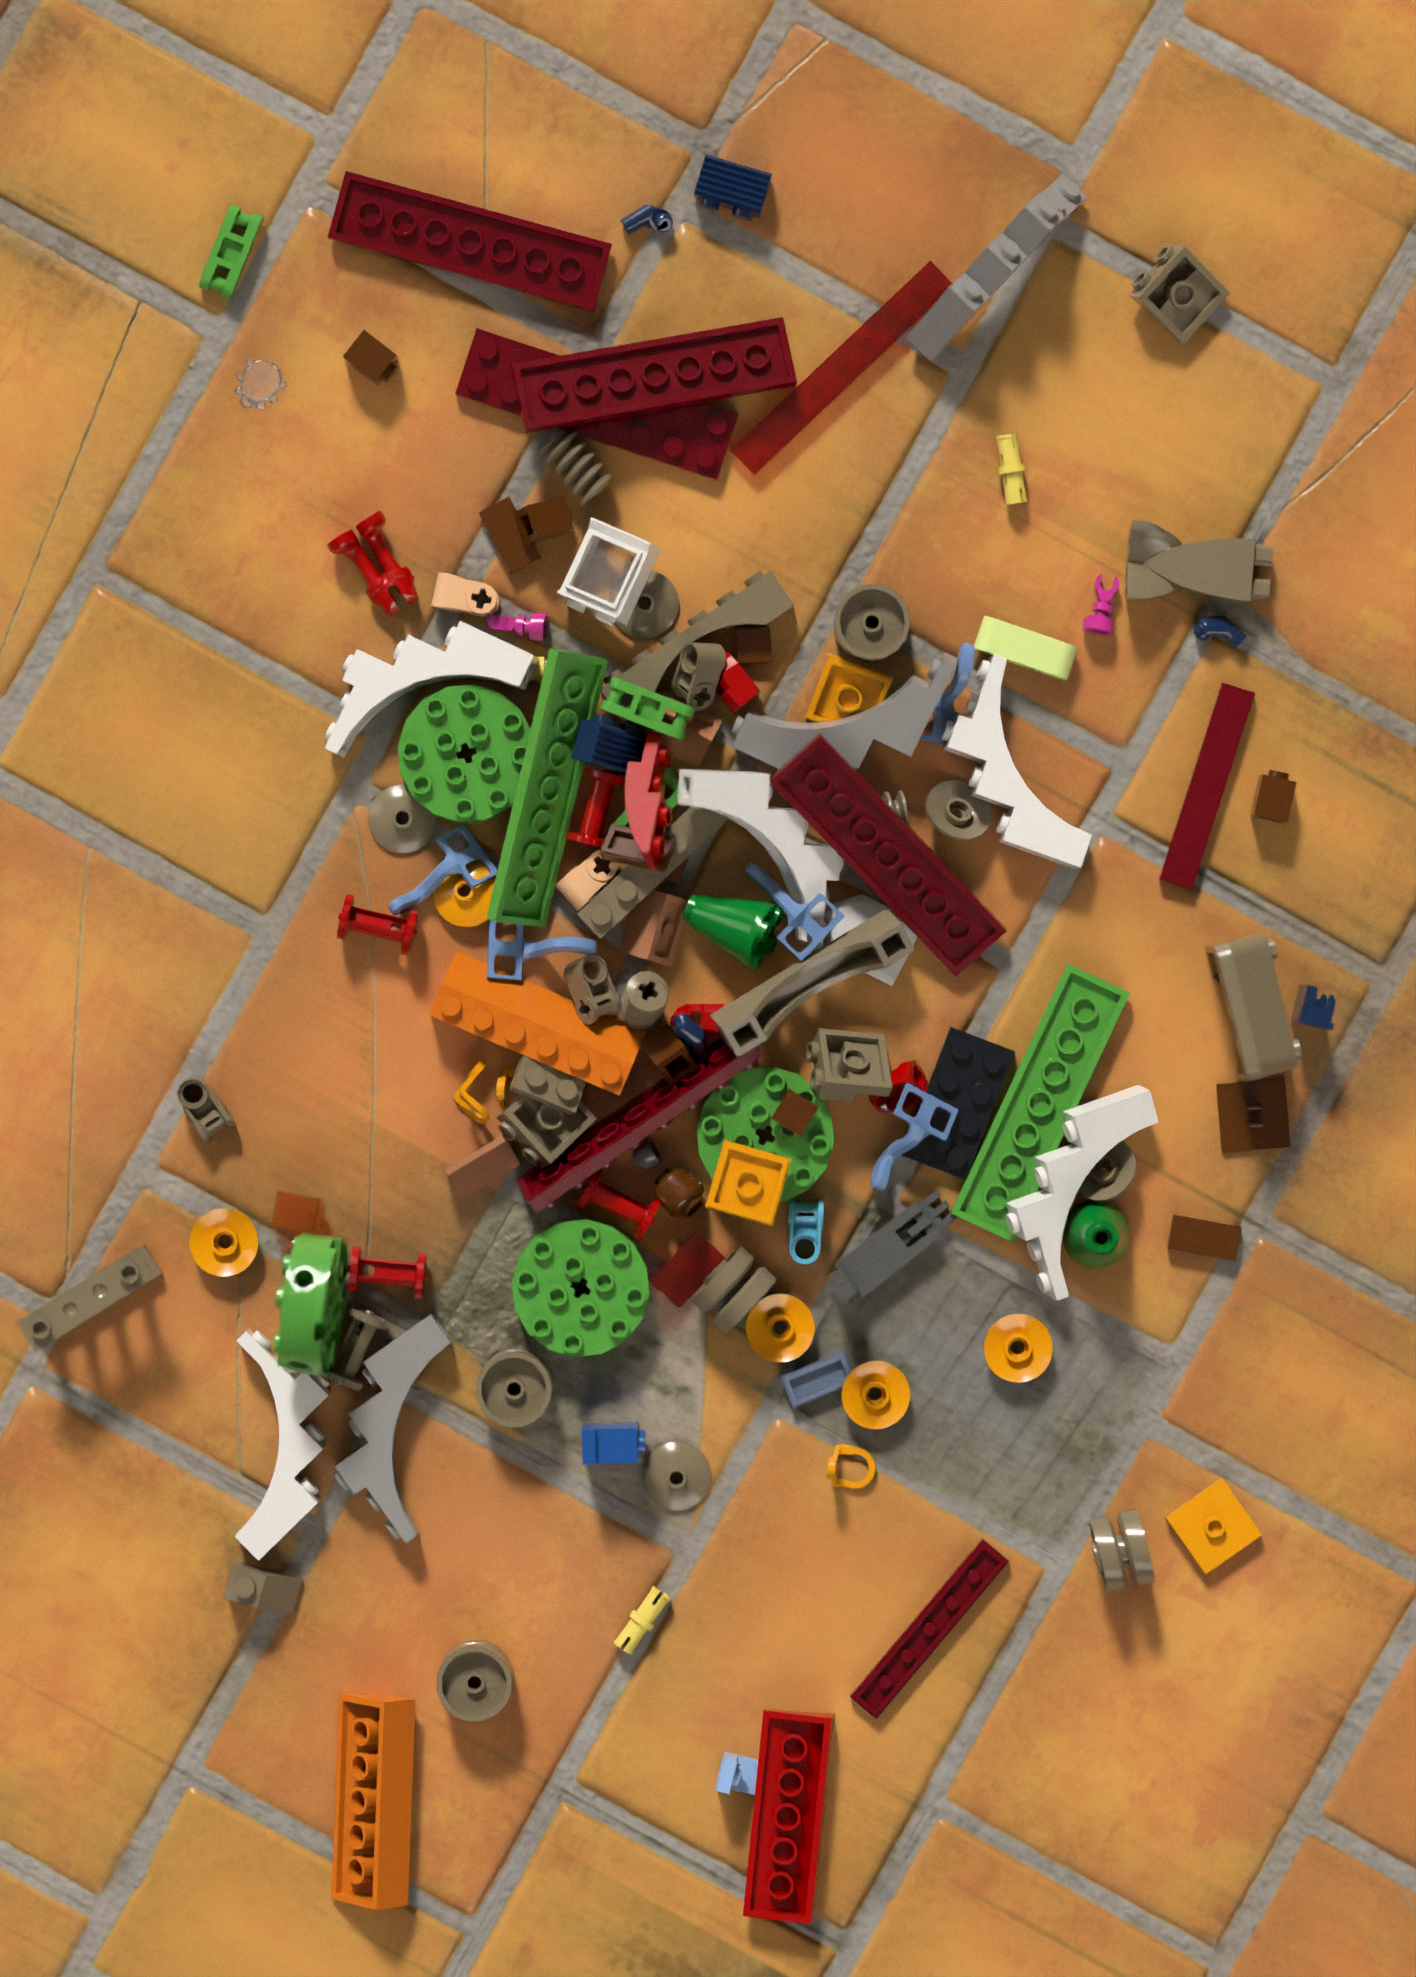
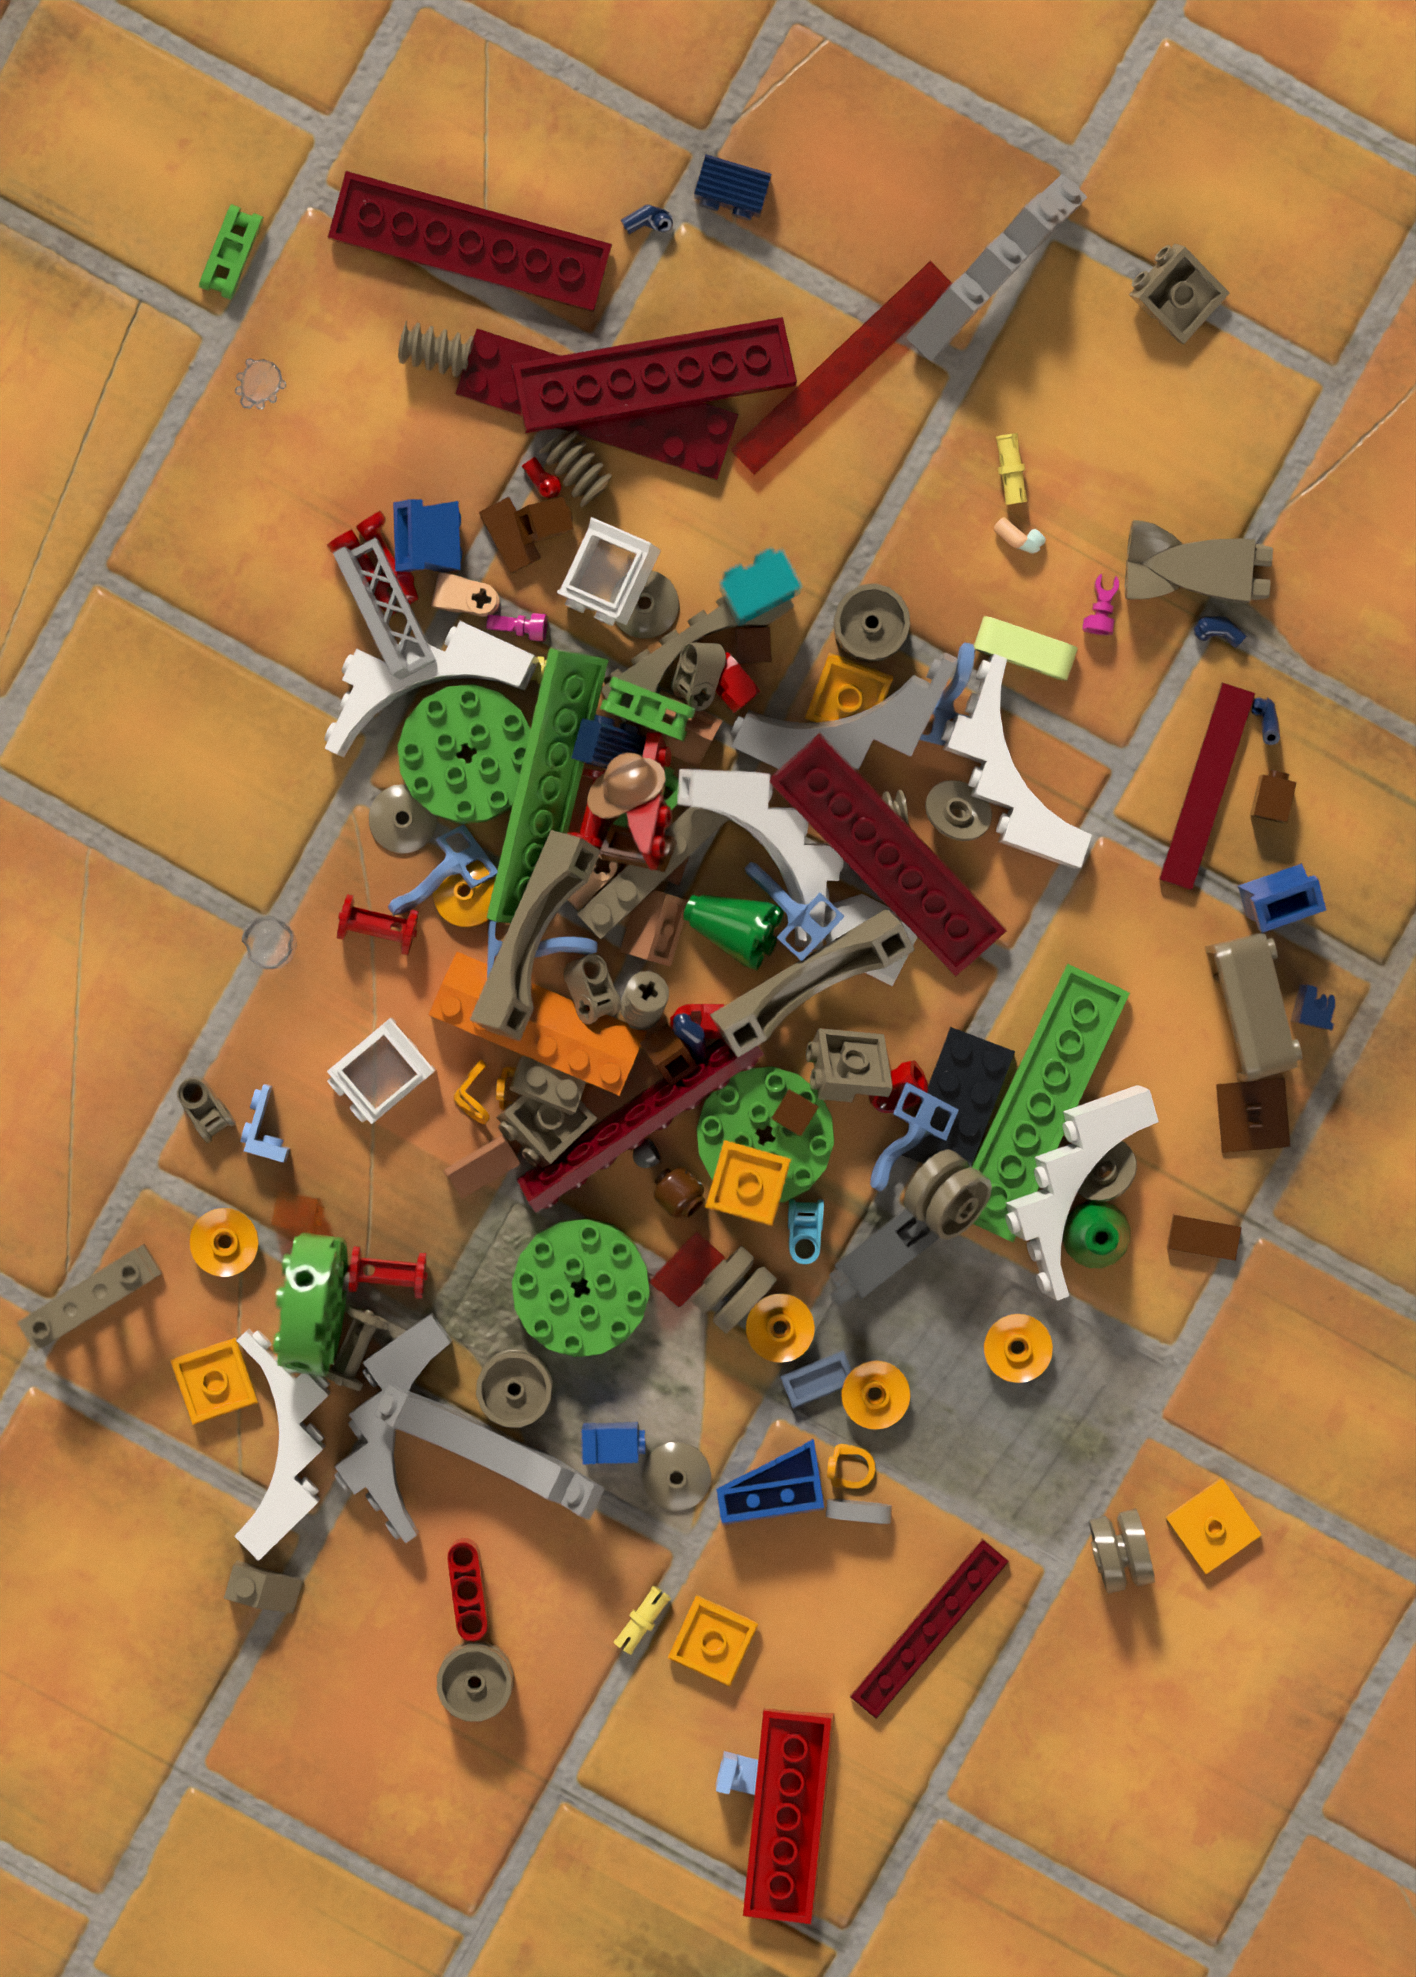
(214, 1380): none -> light orange plate
(269, 942): none -> clear hair
(270, 1146): none -> light blue bracket
(372, 358): reddish brown brick -> none
(373, 614): none -> light grey fence
(373, 1800): orange slope -> none
(379, 1072): none -> window
(427, 536): none -> blue hips
(434, 349): none -> dark tan piece
(467, 1606): none -> red beam
(489, 1448): none -> light grey arch
(546, 483): none -> red arm
(559, 873): none -> dark tan arch
(619, 1204): red hose -> none
(625, 784): none -> medium nougat piece
(712, 1640): none -> light orange plate
(759, 586): none -> teal brick
(774, 1490): none -> blue wedge
(858, 1511): none -> light grey beam
(947, 1194): none -> dark tan wheel
(1017, 539): none -> arm
(1269, 719): none -> dark blue arm
(1282, 898): none -> blue hips

